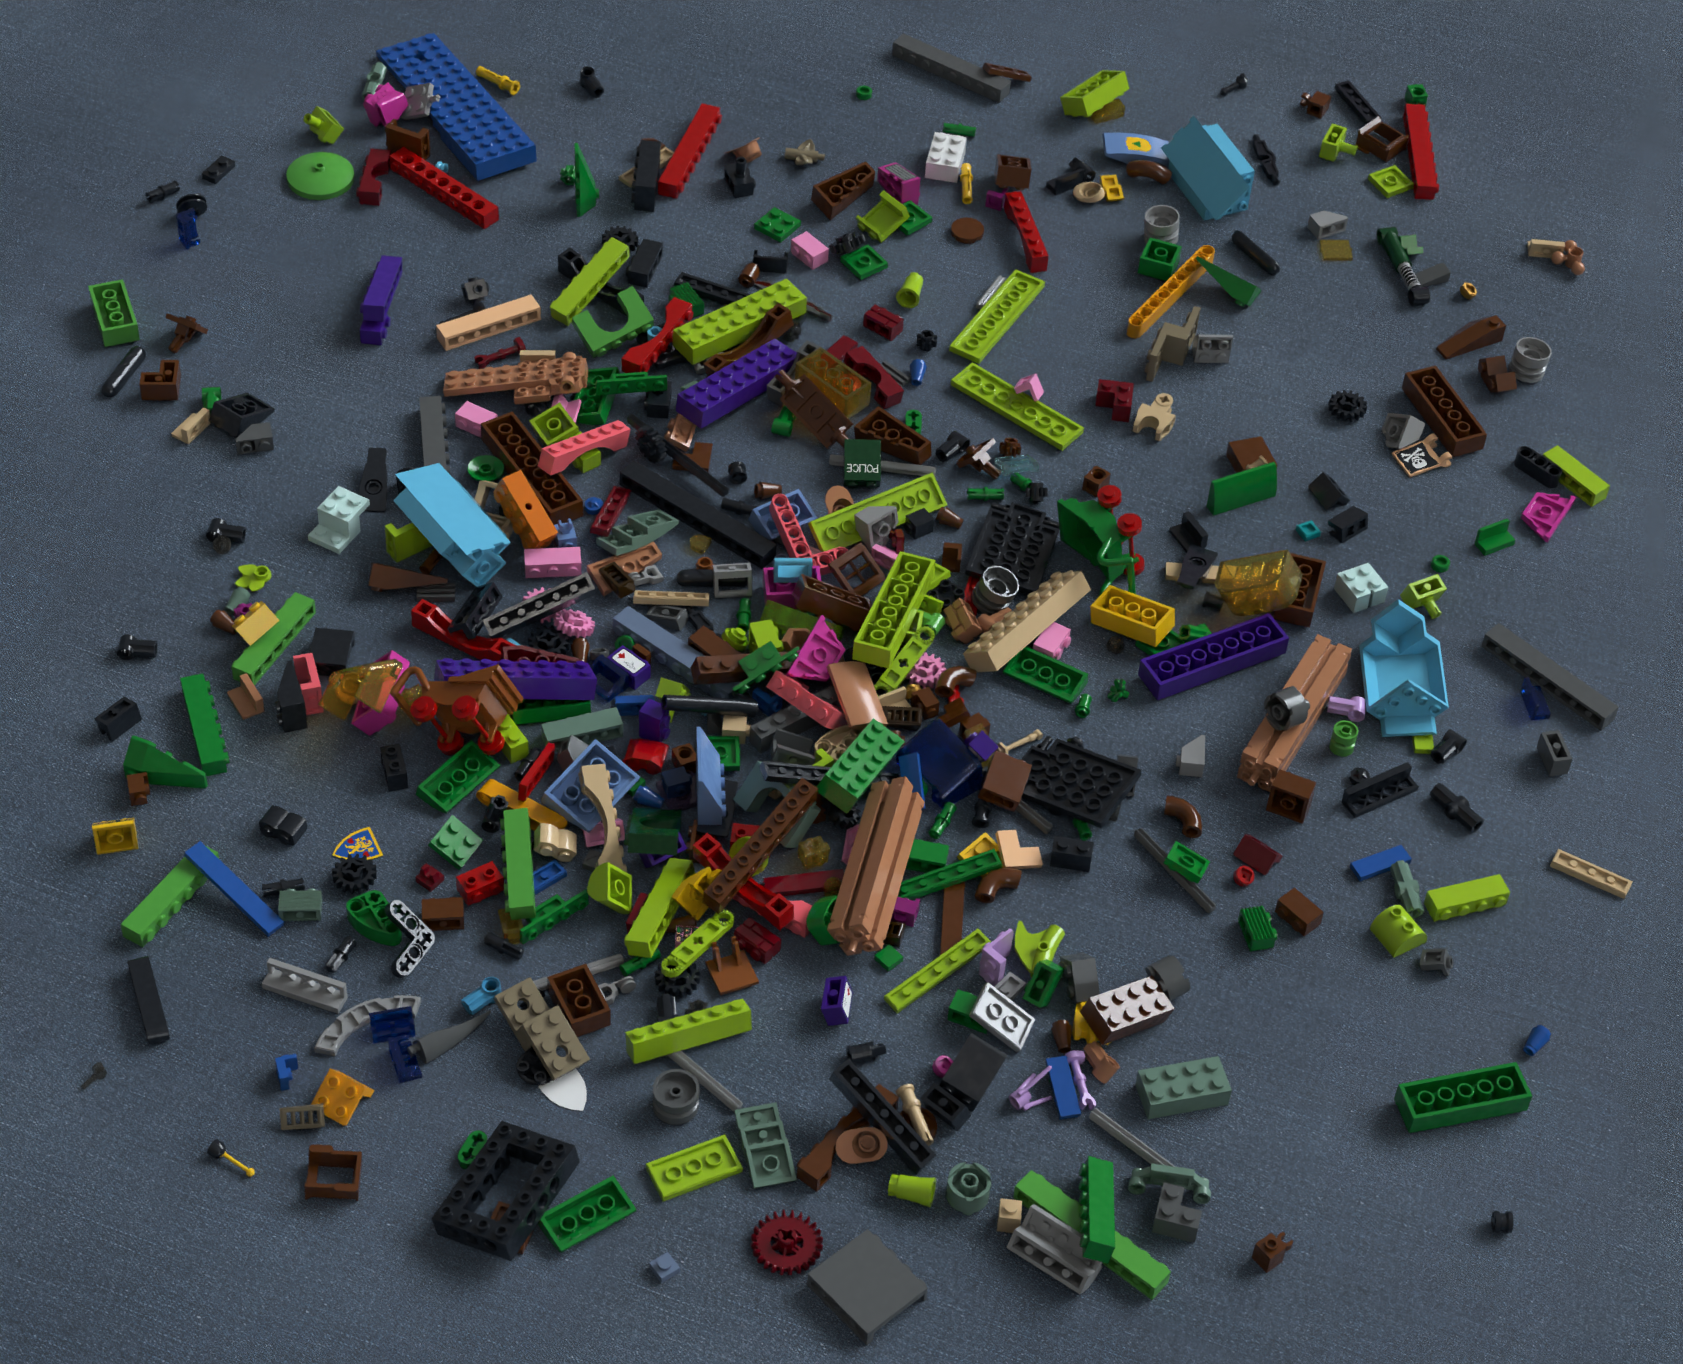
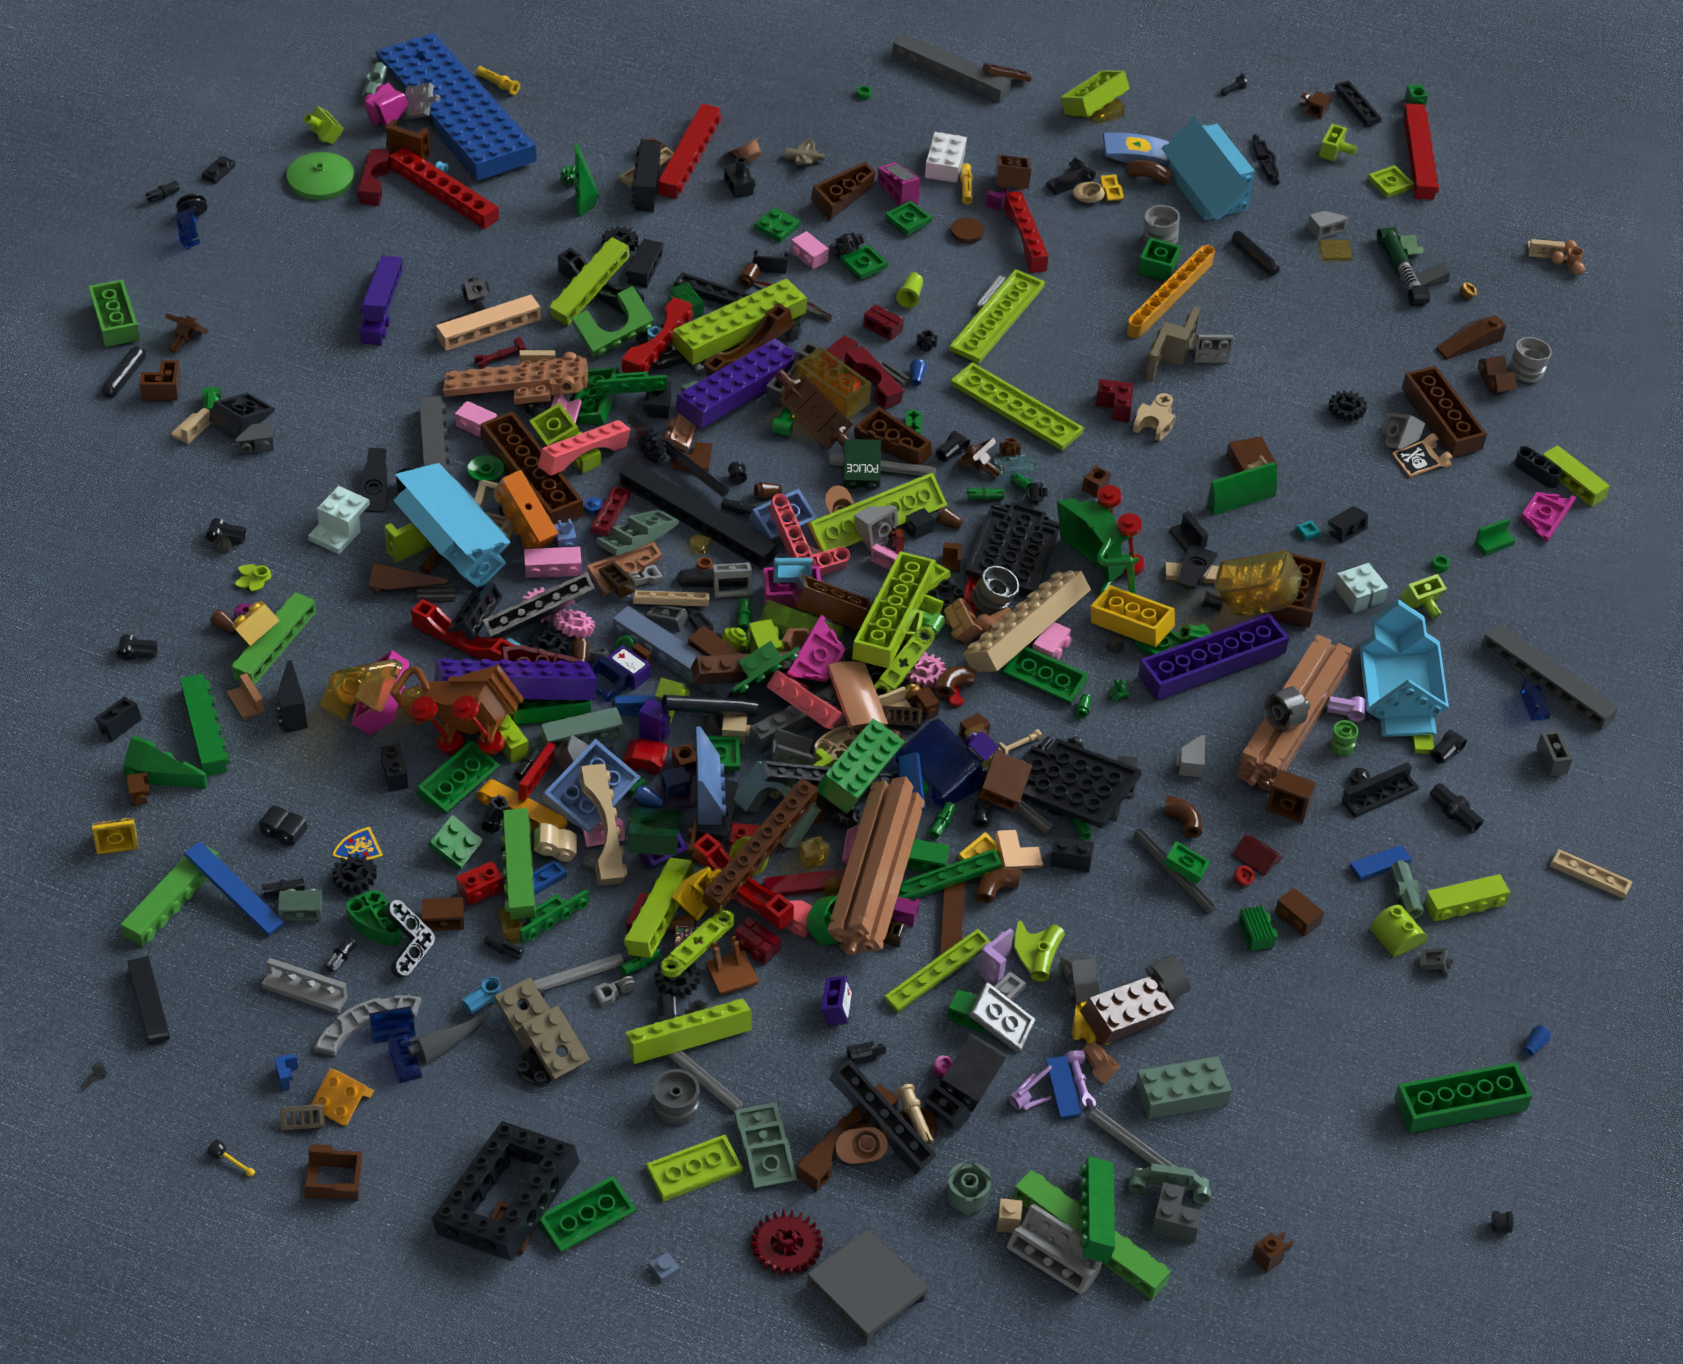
(238, 596): sand green cone -> none
(307, 673): coral window -> none
(331, 649): black panel -> none
(429, 877): dark red tile -> none
(468, 1147): green beam -> none
(567, 1091): white sticker -> none
(579, 999): reddish brown brick -> none
(590, 82): black piece -> none
(611, 888): lime brick -> none
(766, 703): blue bracket -> none
(847, 558): reddish brown piece -> none
(883, 218): lime panel -> none
(888, 958): green tile -> none
(913, 1188): lime plant -> none
(955, 713): reddish brown tile -> none
(959, 129): green pin -> none
(1030, 383): bright pink panel -> none
(1043, 983): green brick -> none
(1062, 1035): reddish brown cone -> none
(1239, 289): green wedge -> none
(1328, 491): black panel -> none
(1369, 144): reddish brown piece -> none

